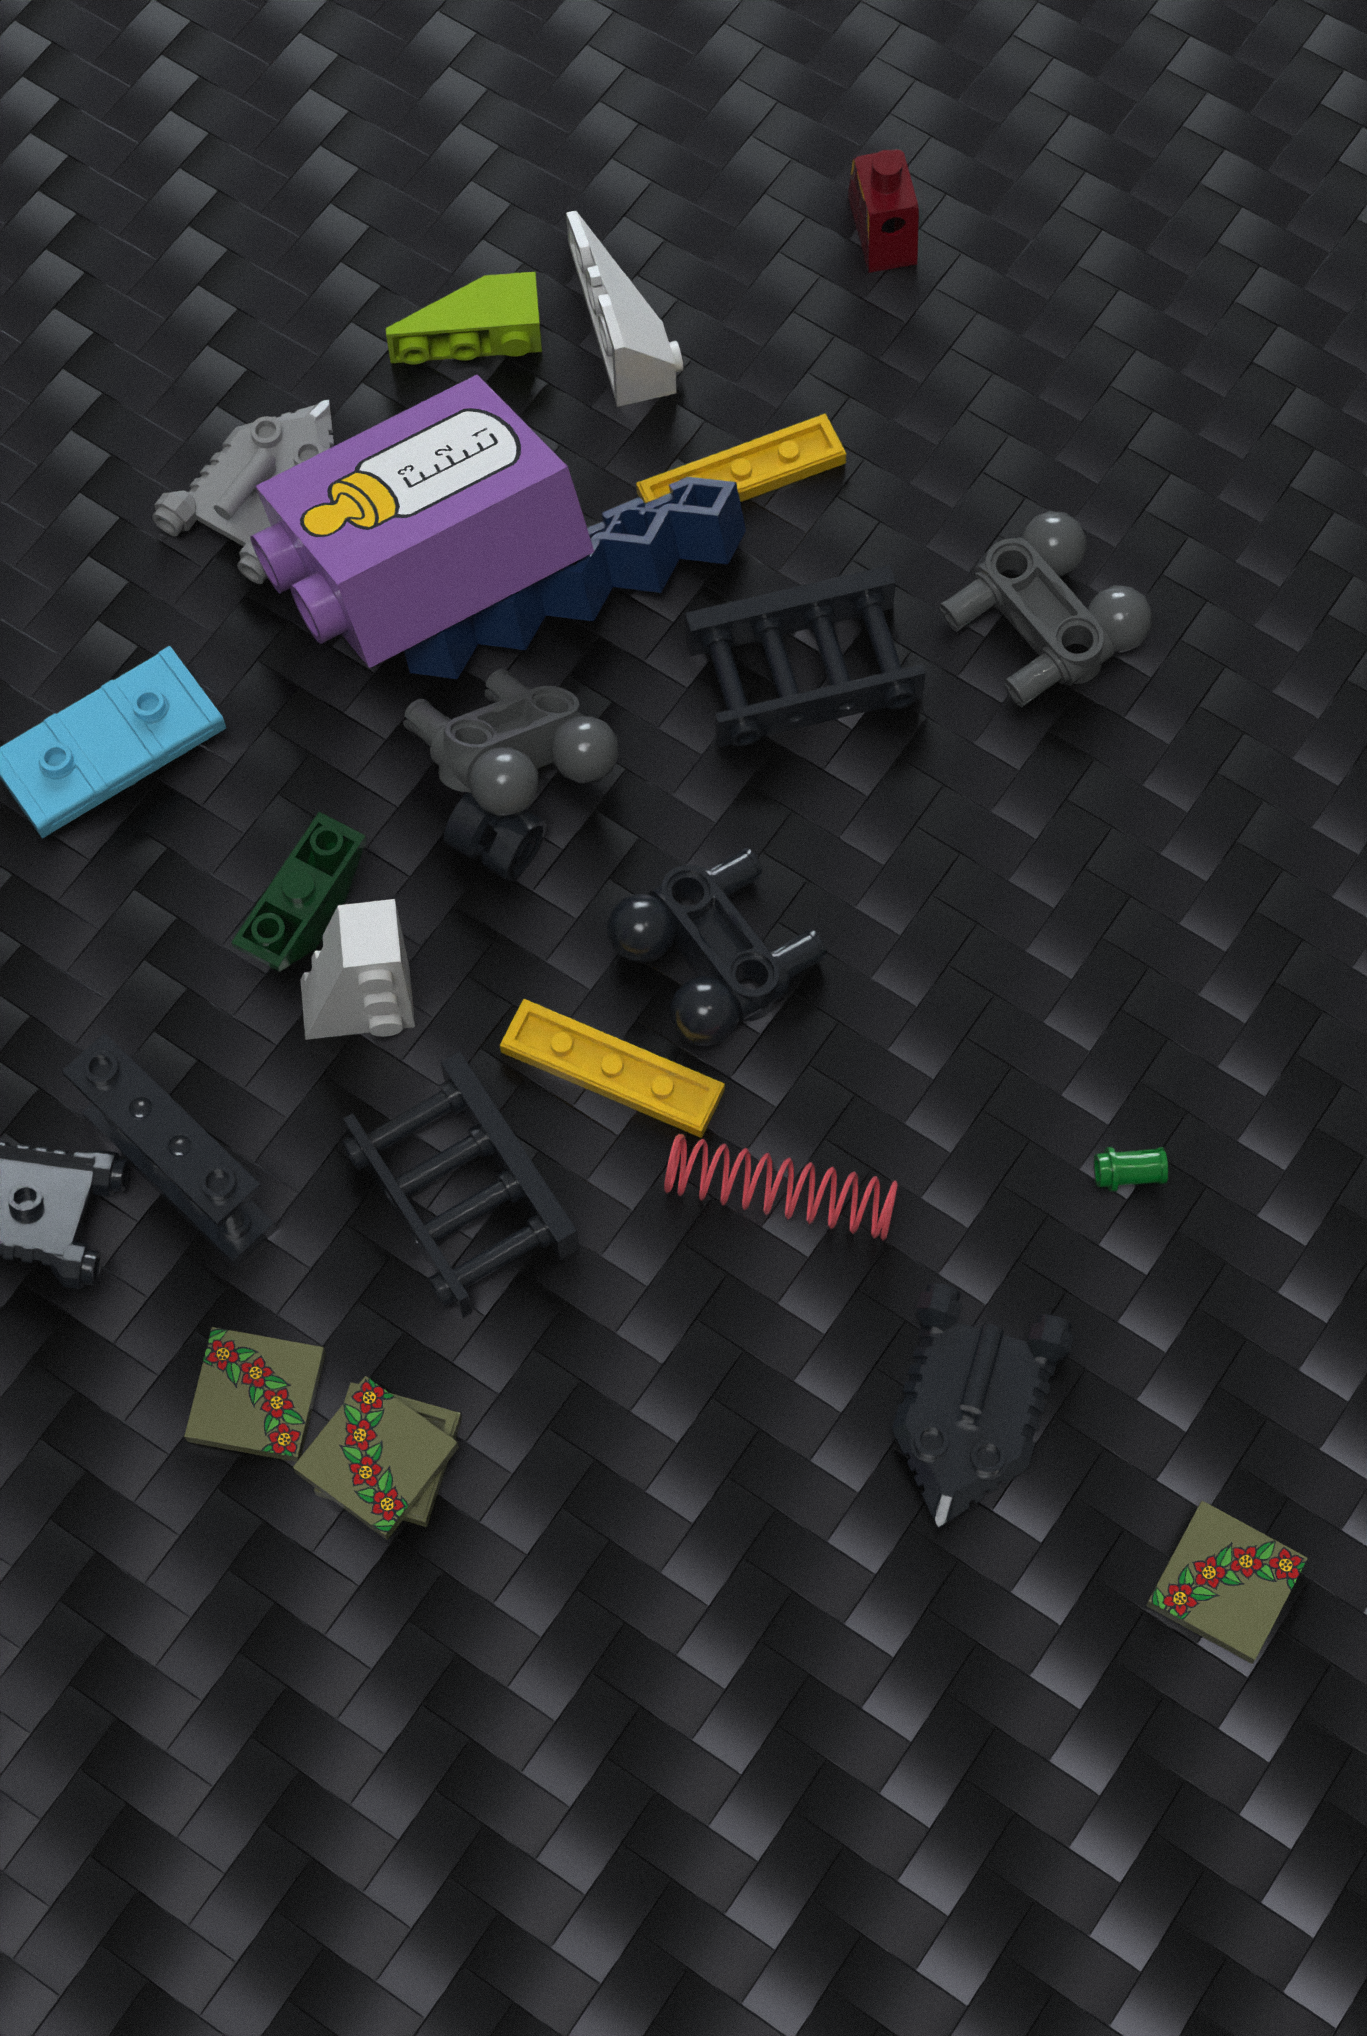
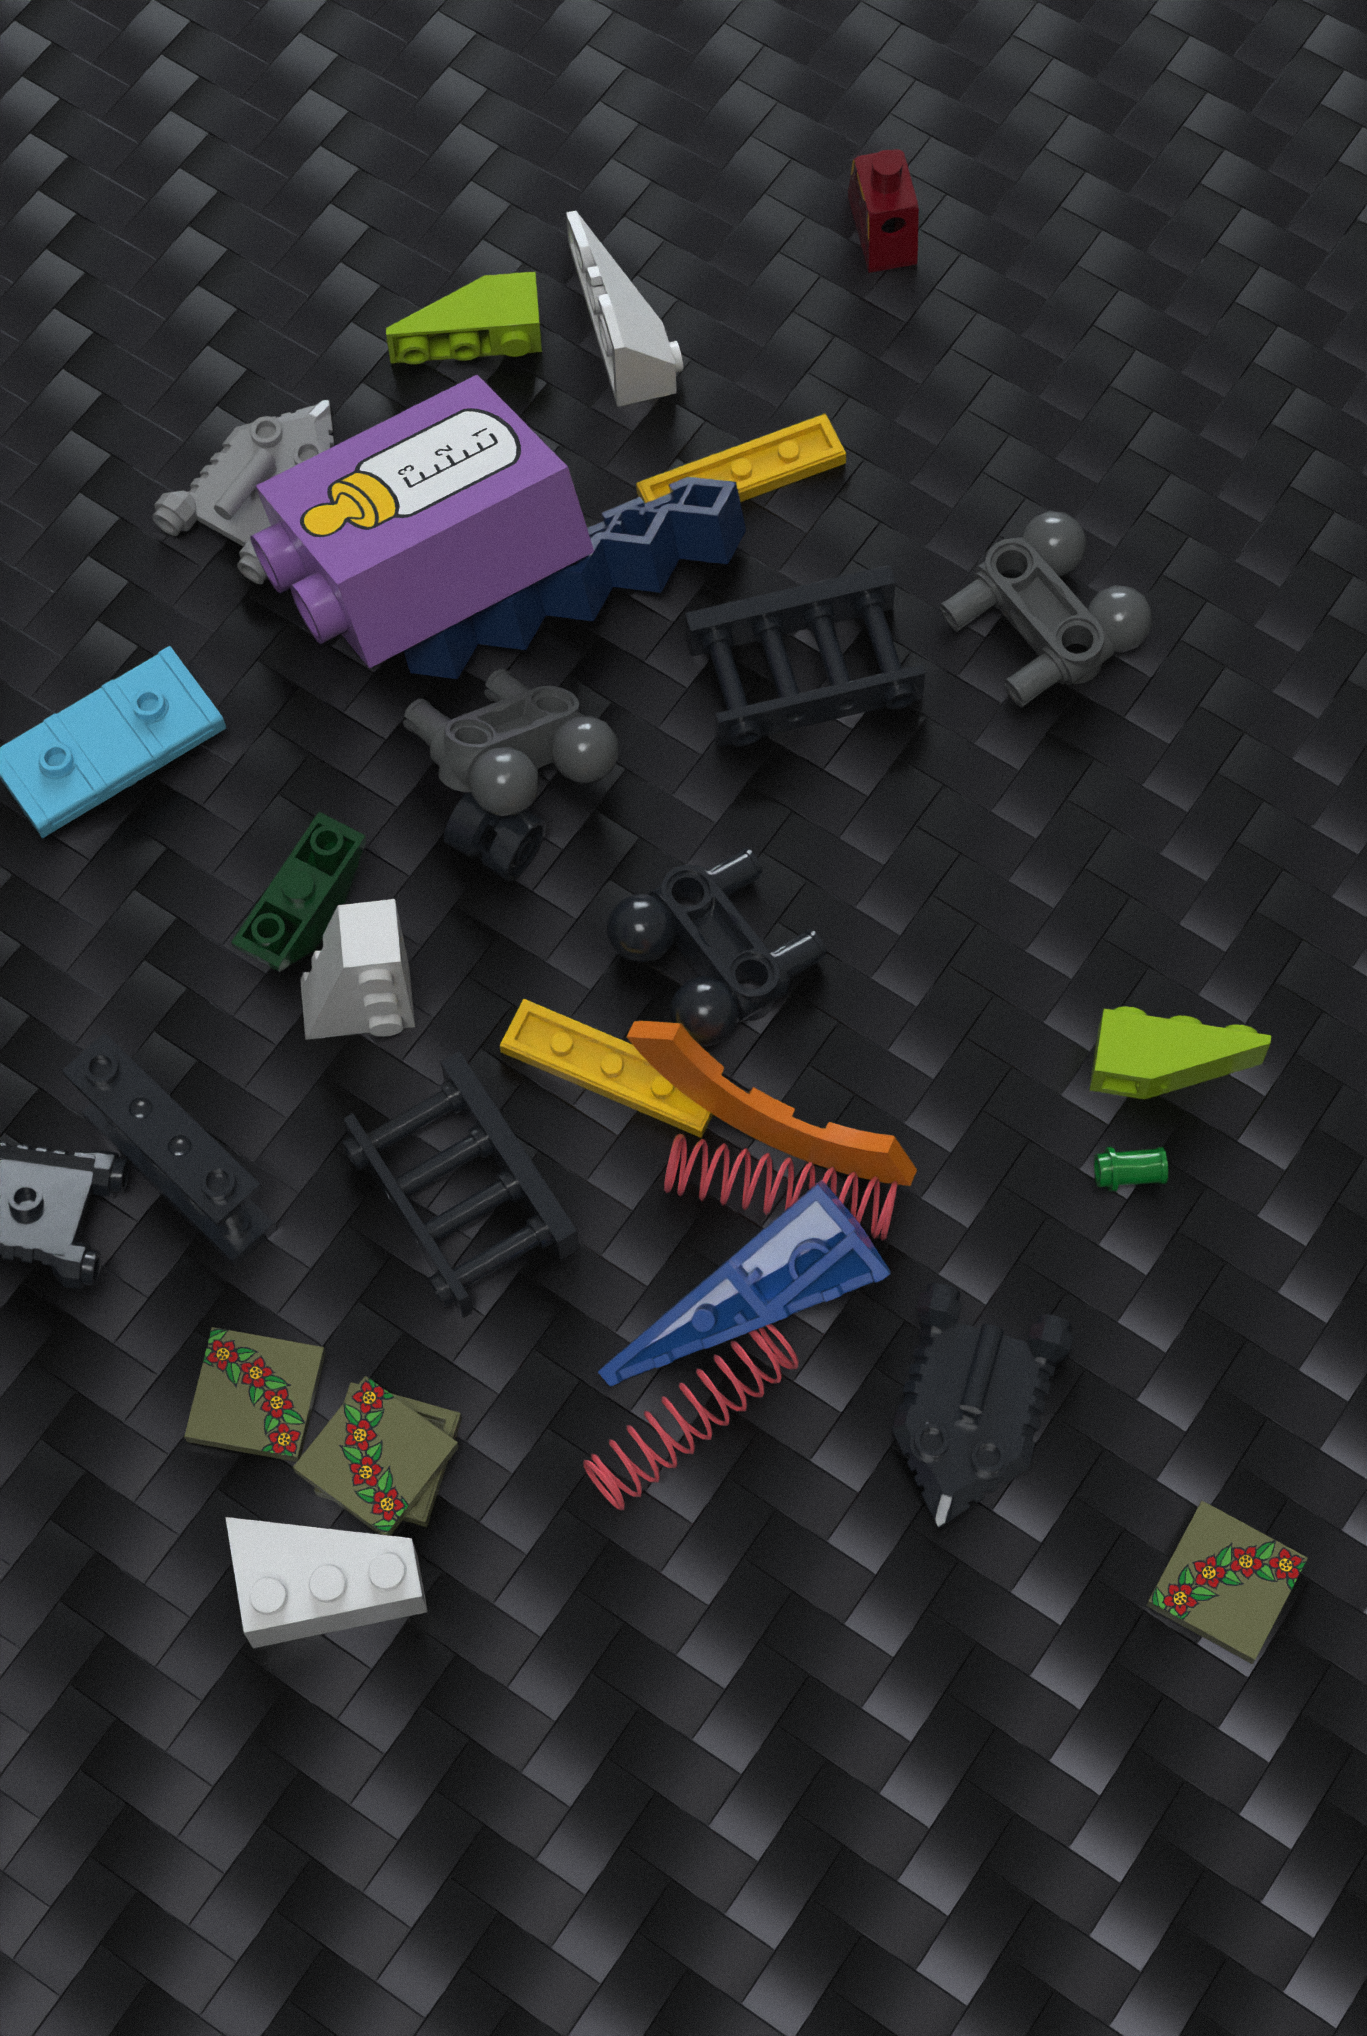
(319, 1579): none -> white wedge
(613, 1482): none -> coral piece
(700, 1078): none -> orange tile
(792, 1264): none -> blue wedge
(1158, 1055): none -> lime slope

